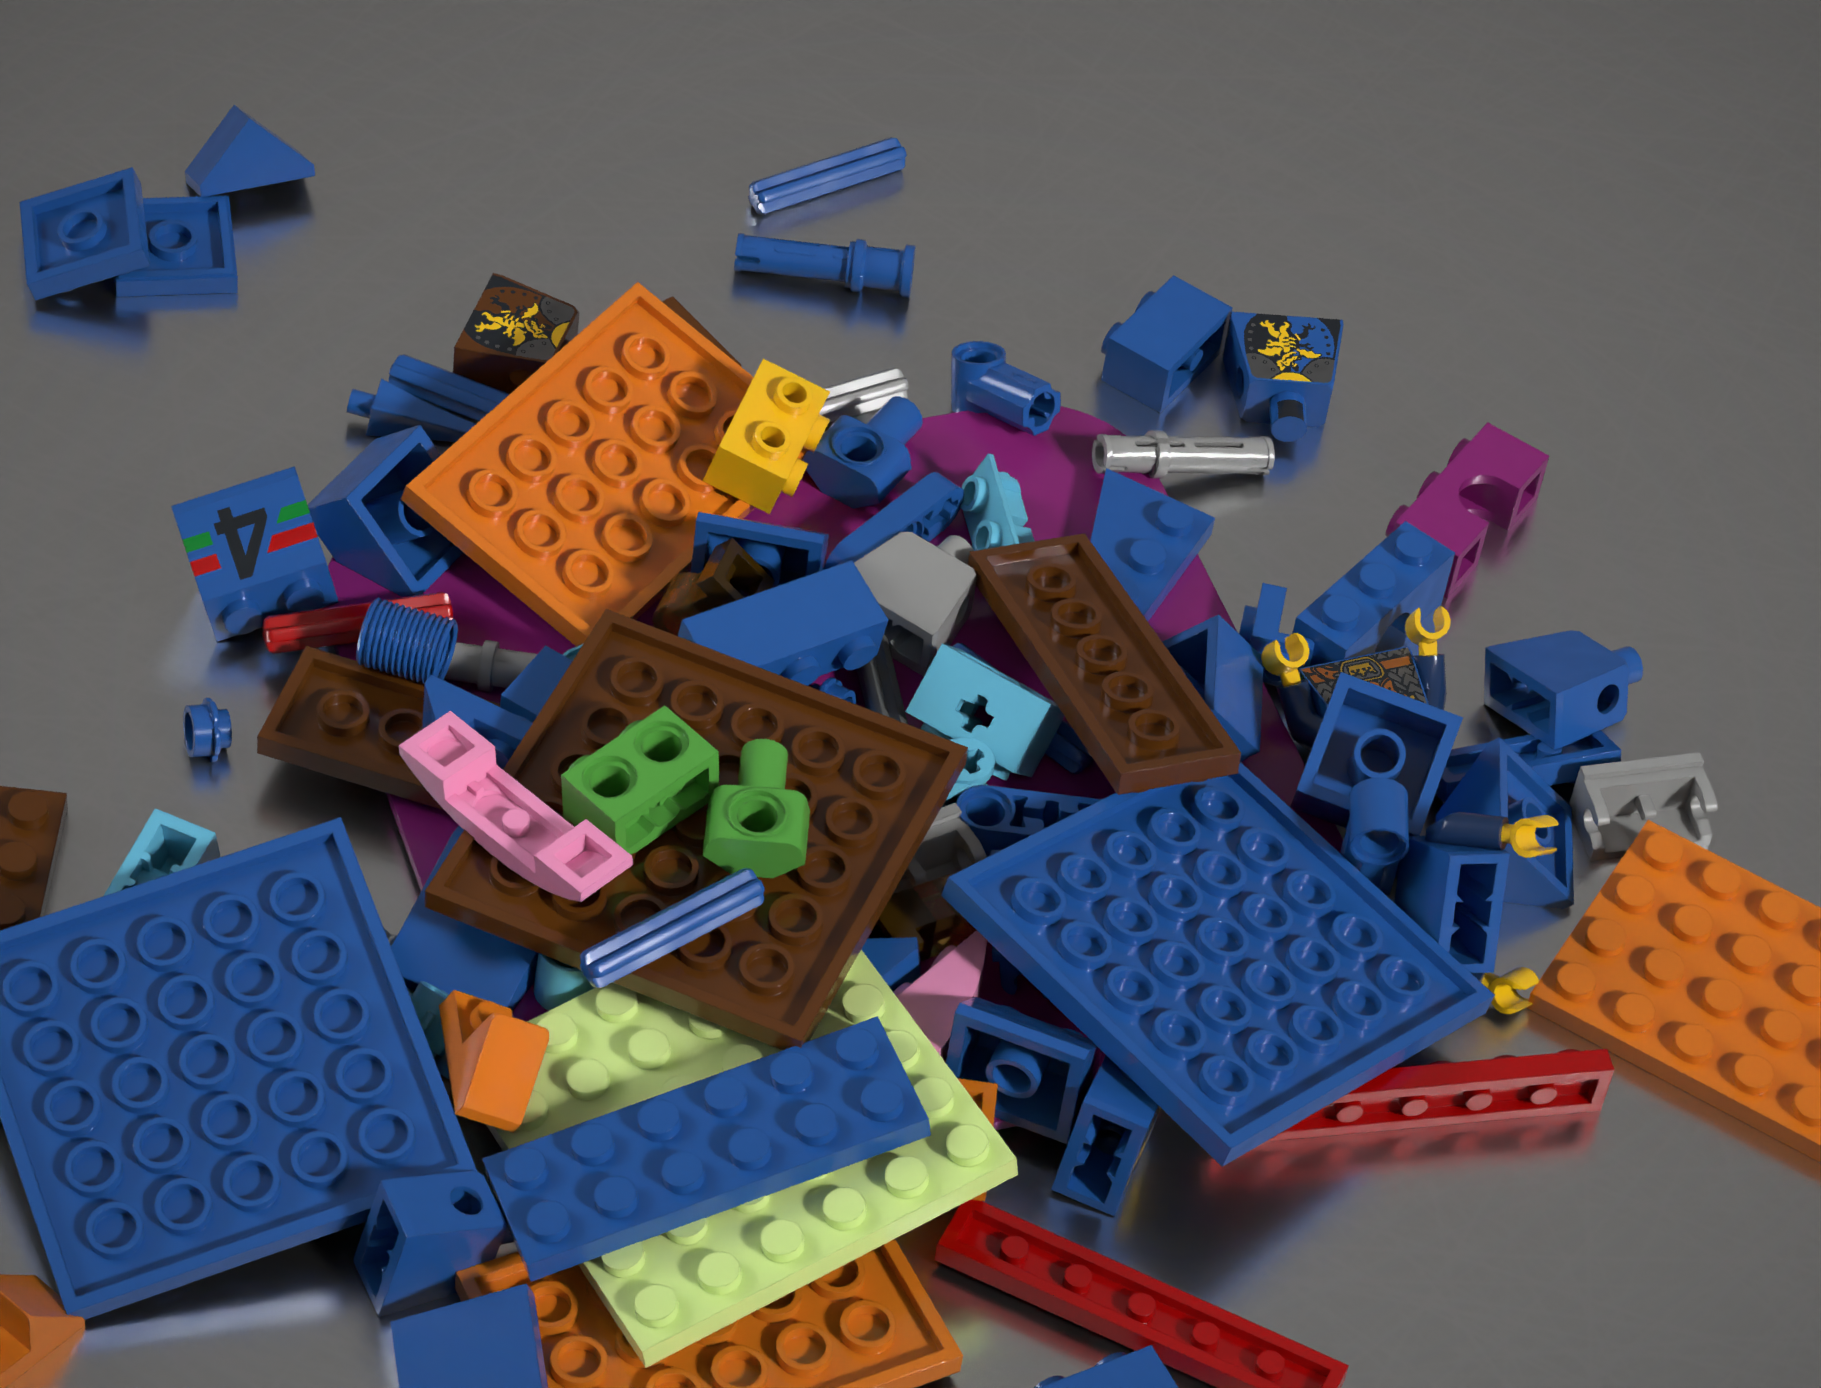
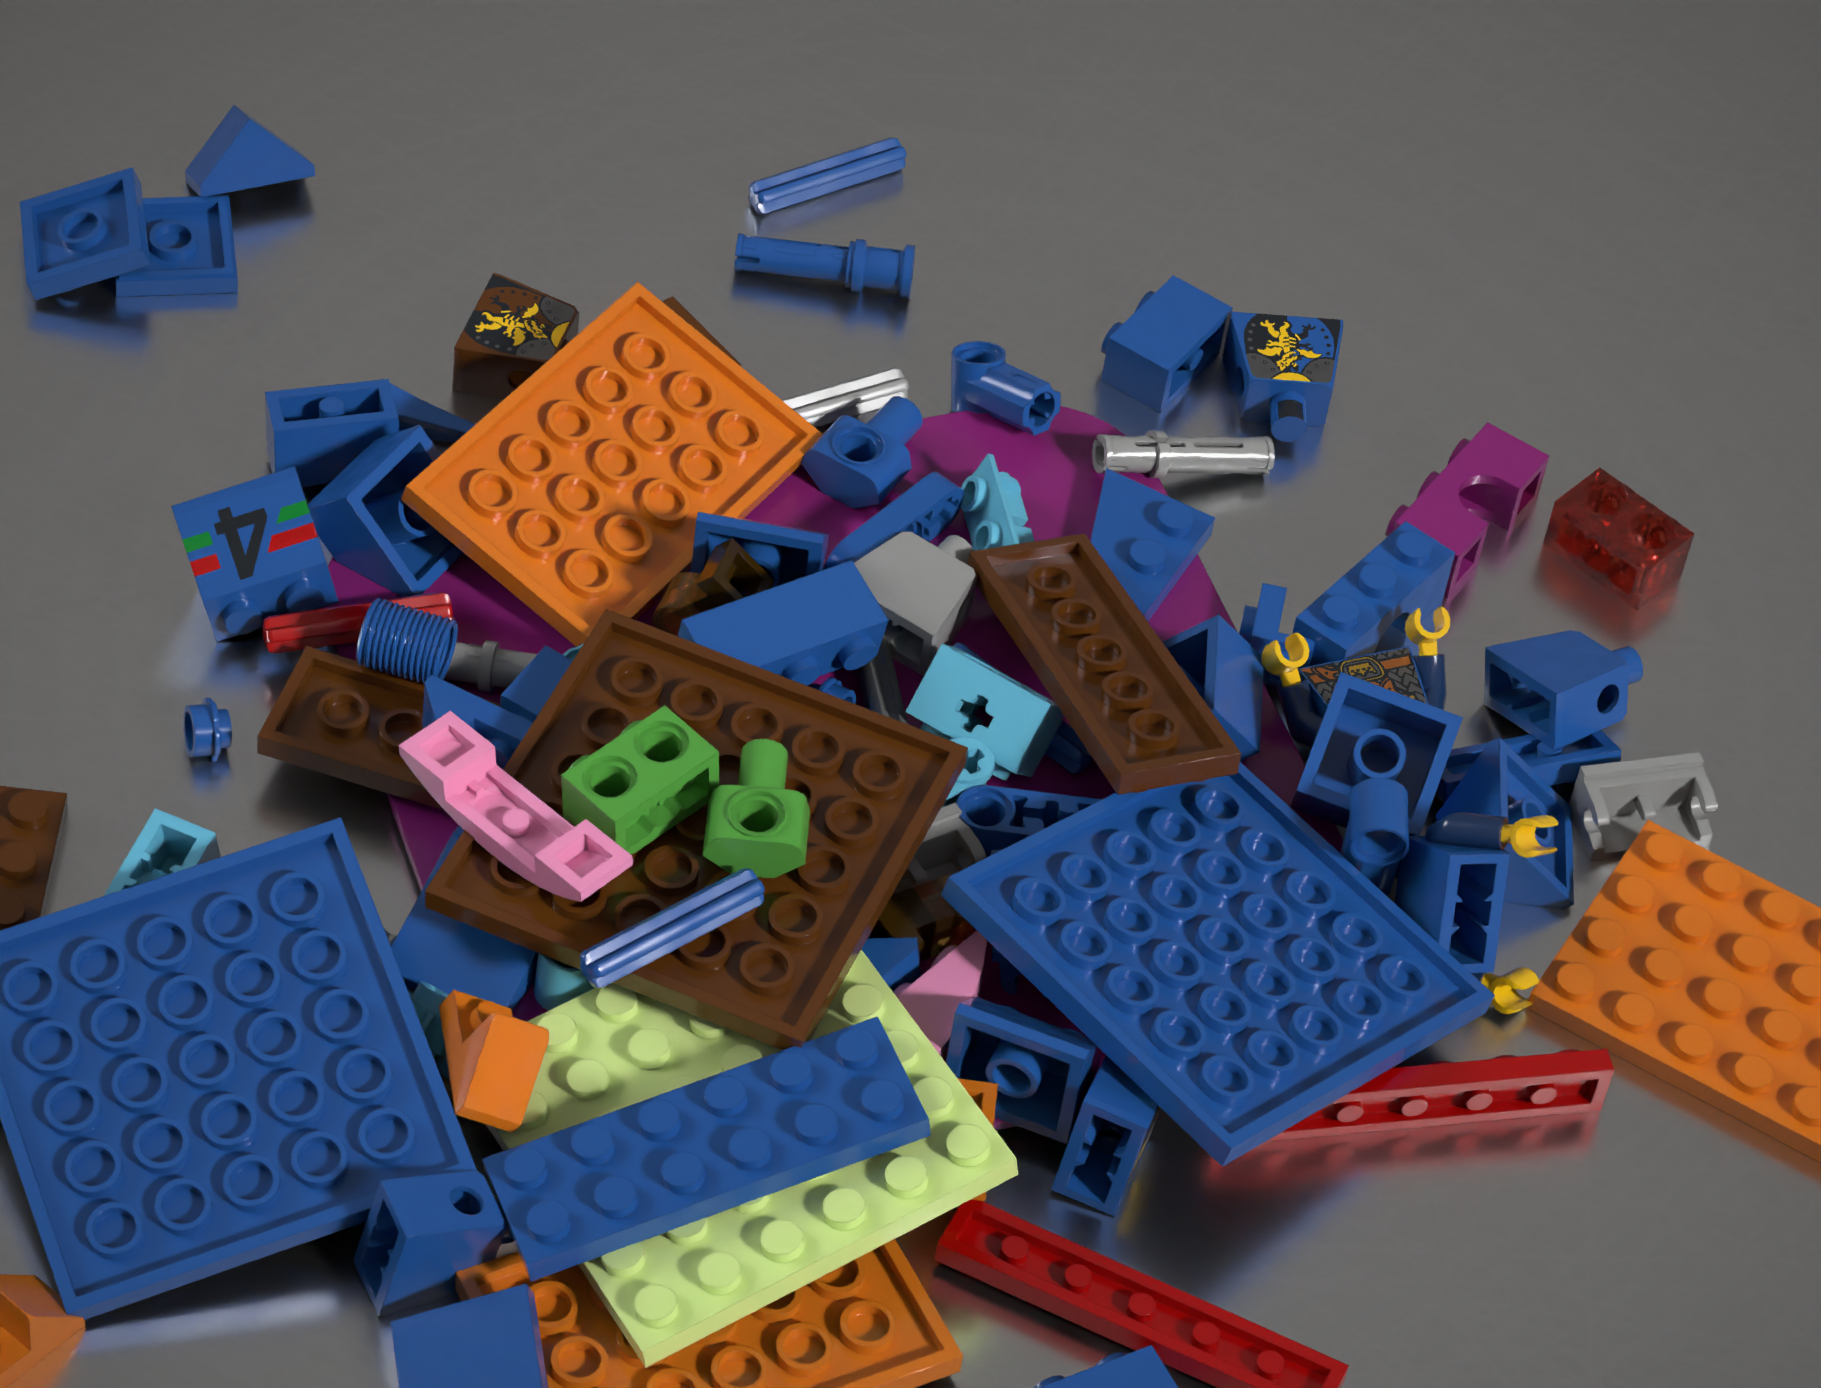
(326, 426): none -> blue brick
(444, 387): blue axle -> none
(766, 437): yellow brick -> none
(1618, 538): none -> clear red brick

